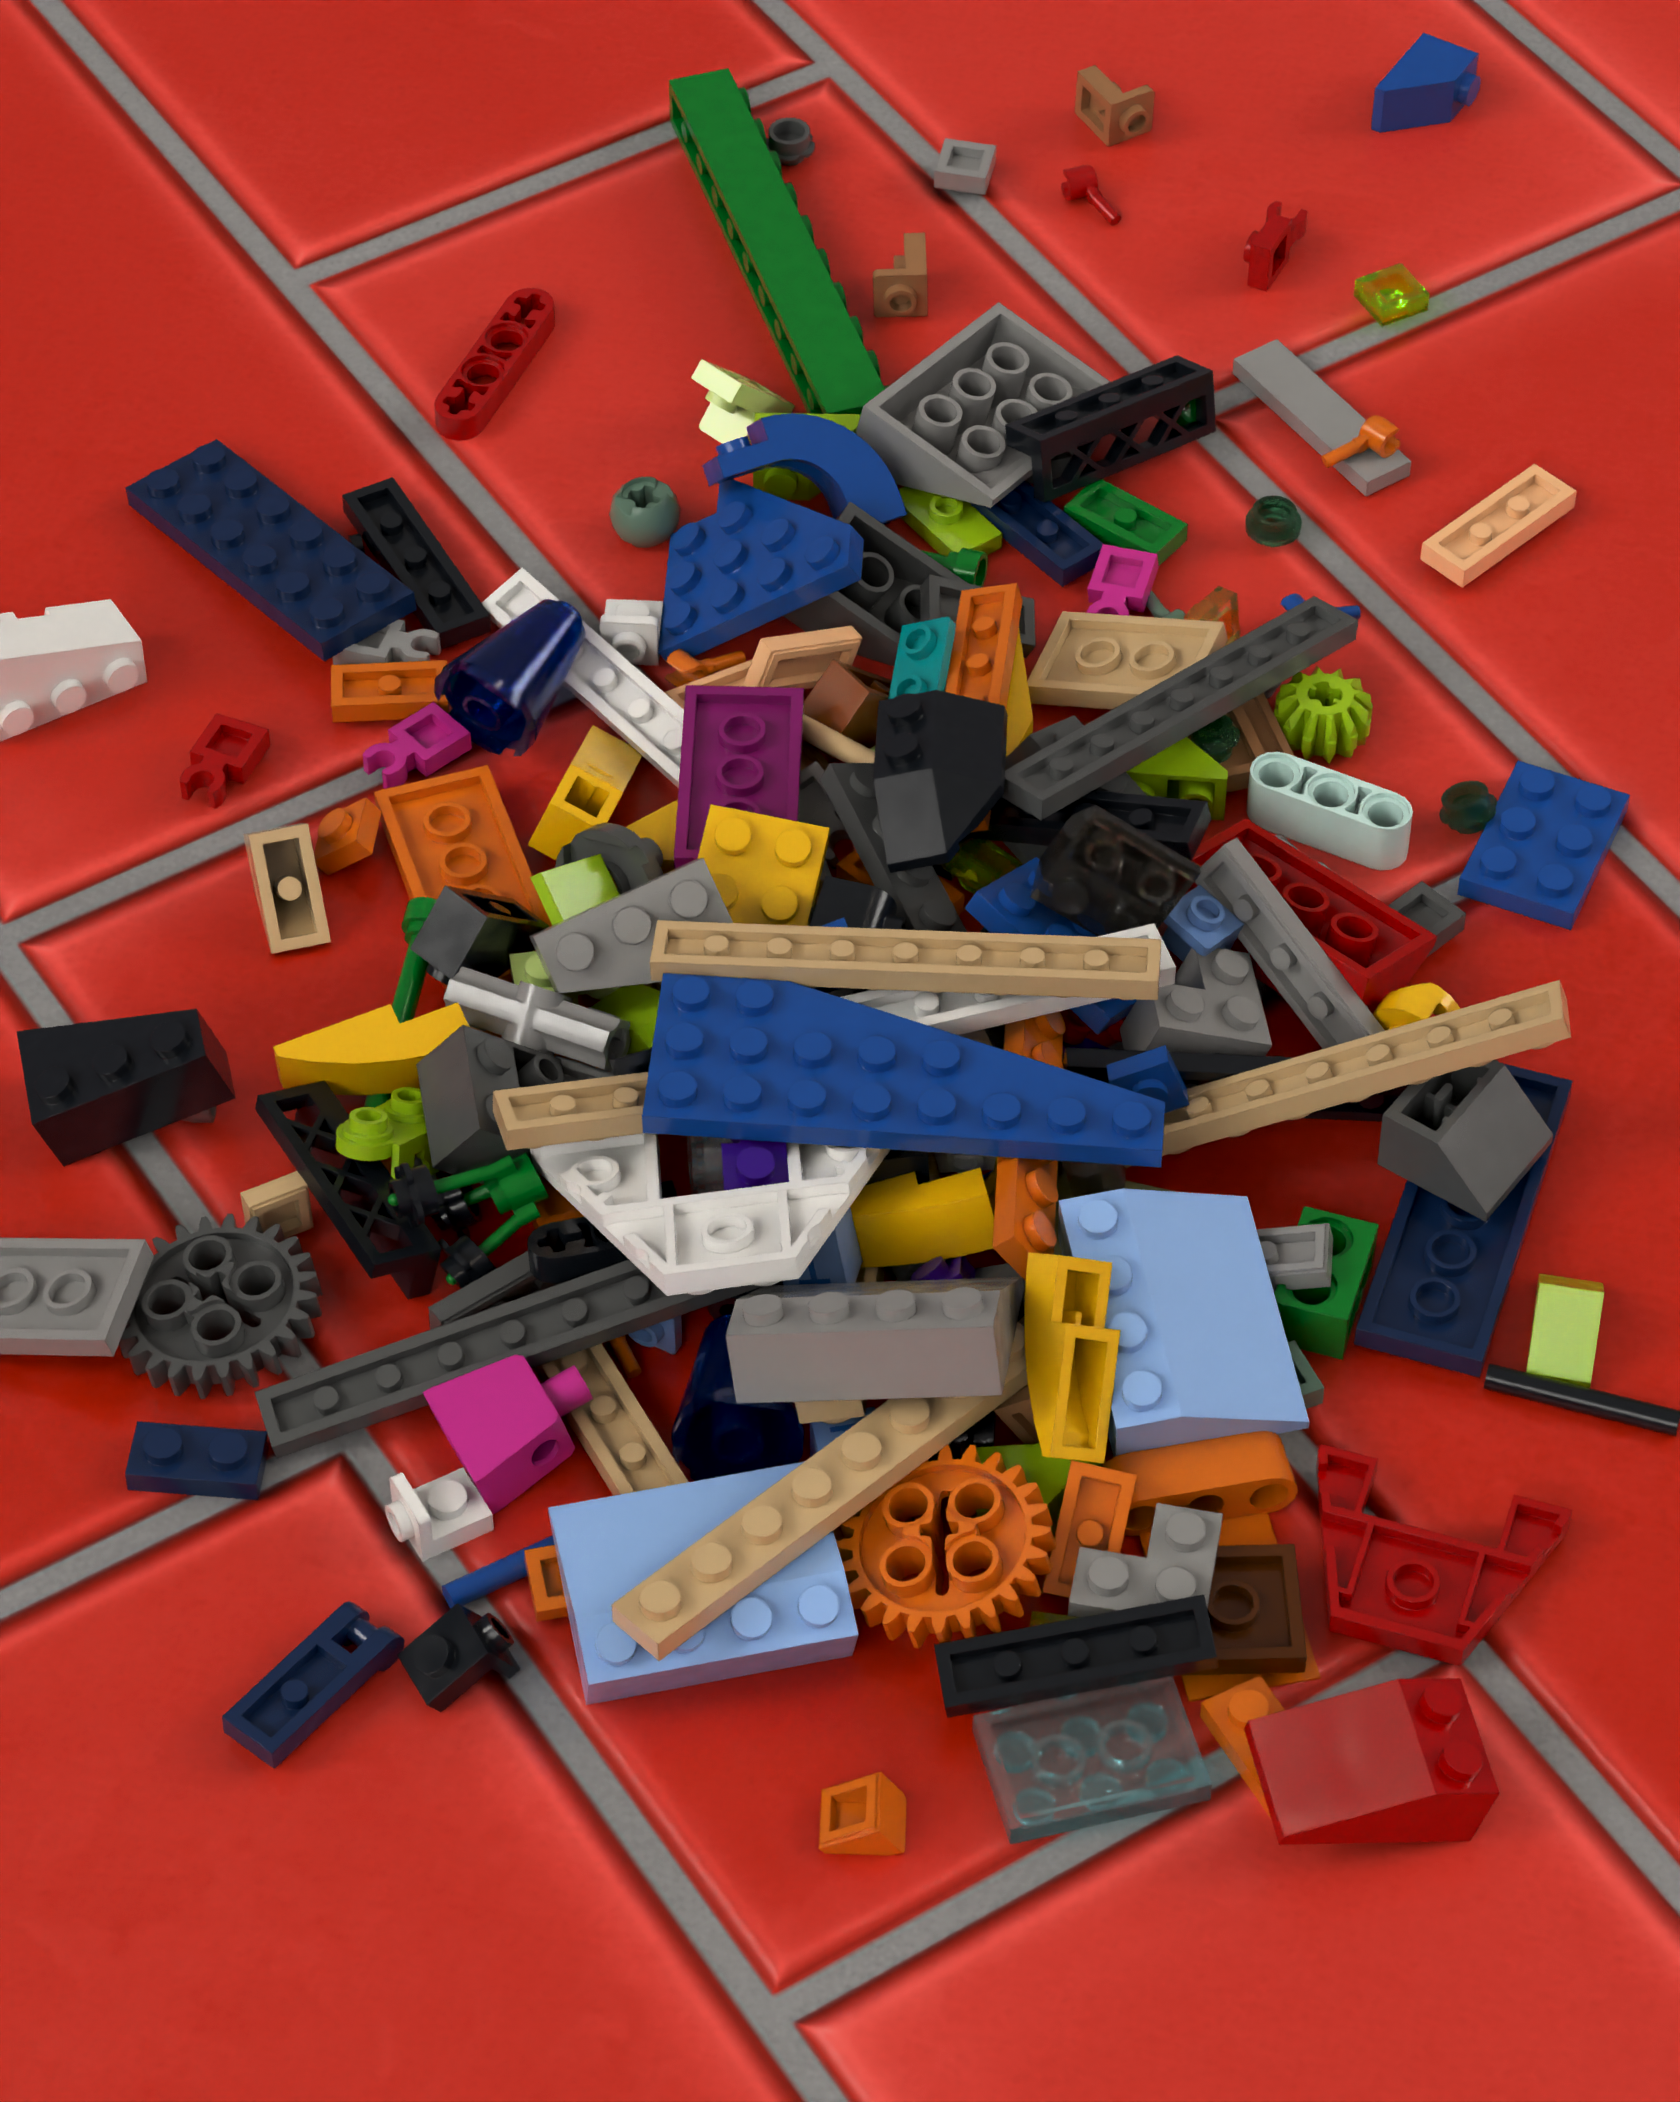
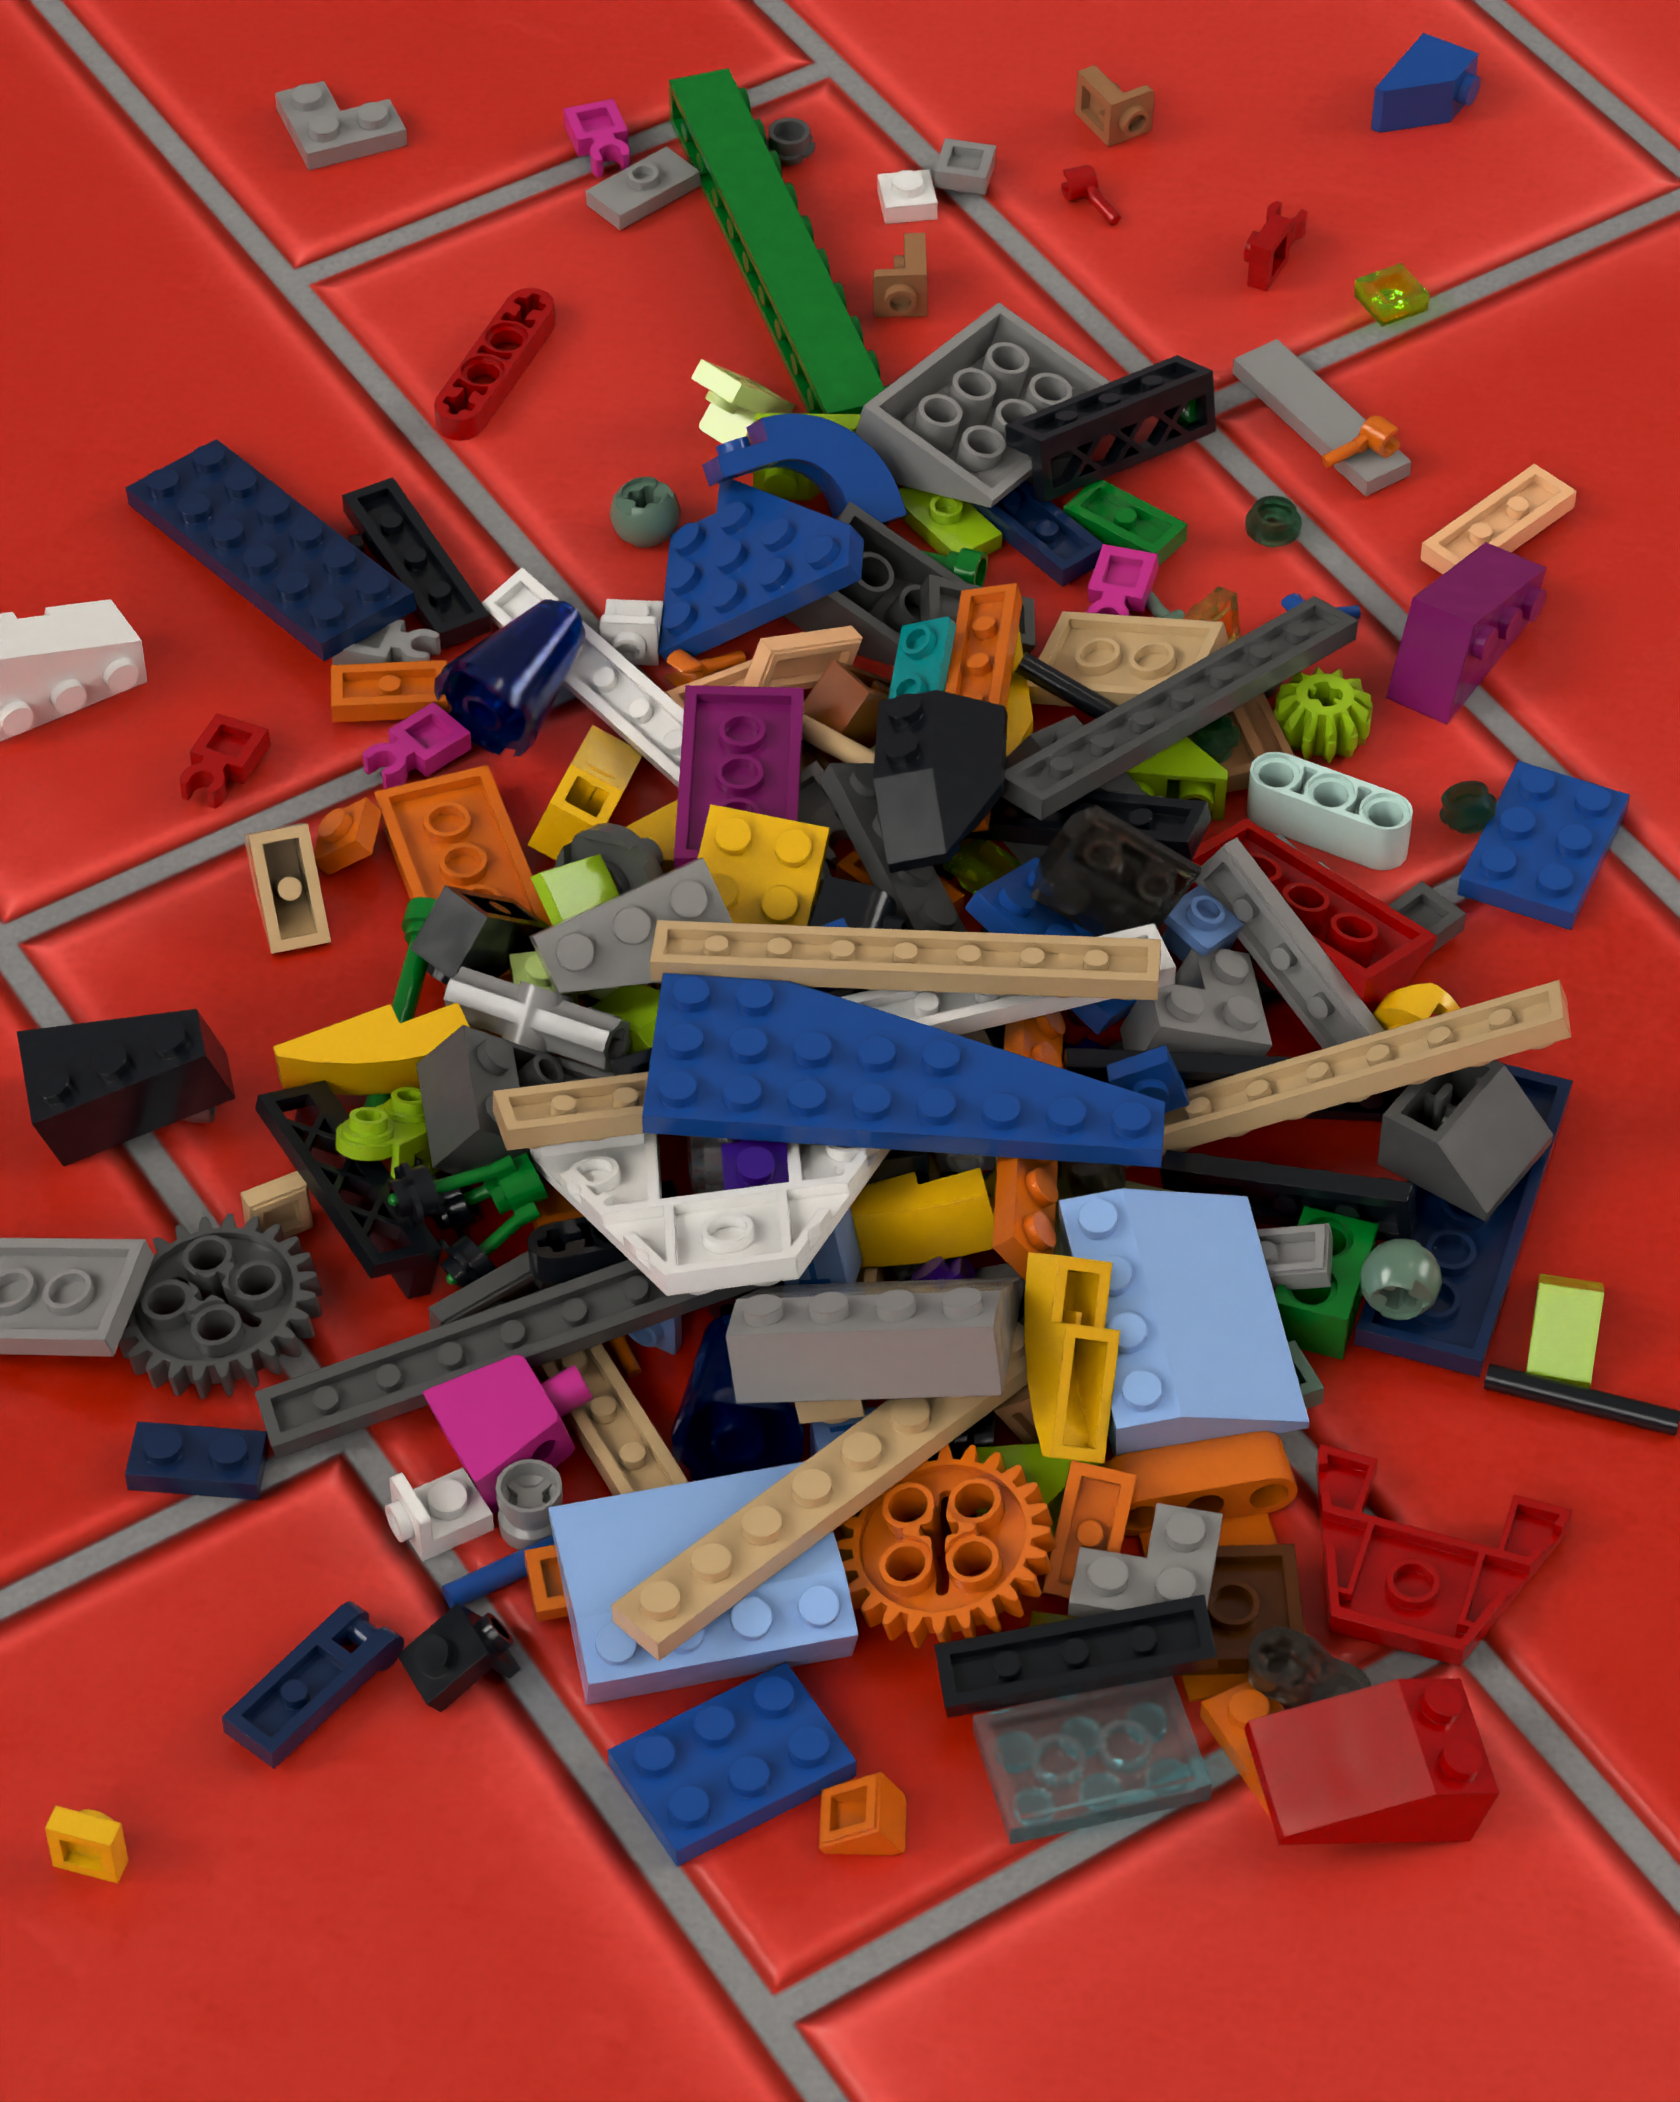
(87, 1843): none -> yellow plate
(336, 136): none -> light grey plate
(523, 1500): none -> light grey wheel
(598, 132): none -> dark pink plate
(643, 188): none -> light grey plate
(731, 1763): none -> blue plate
(907, 196): none -> white plate
(1063, 686): none -> black bar
(1282, 1191): none -> black plate
(1298, 1669): none -> clear smoke piece
(1400, 1279): none -> sand green piece
(1463, 628): none -> magenta wedge

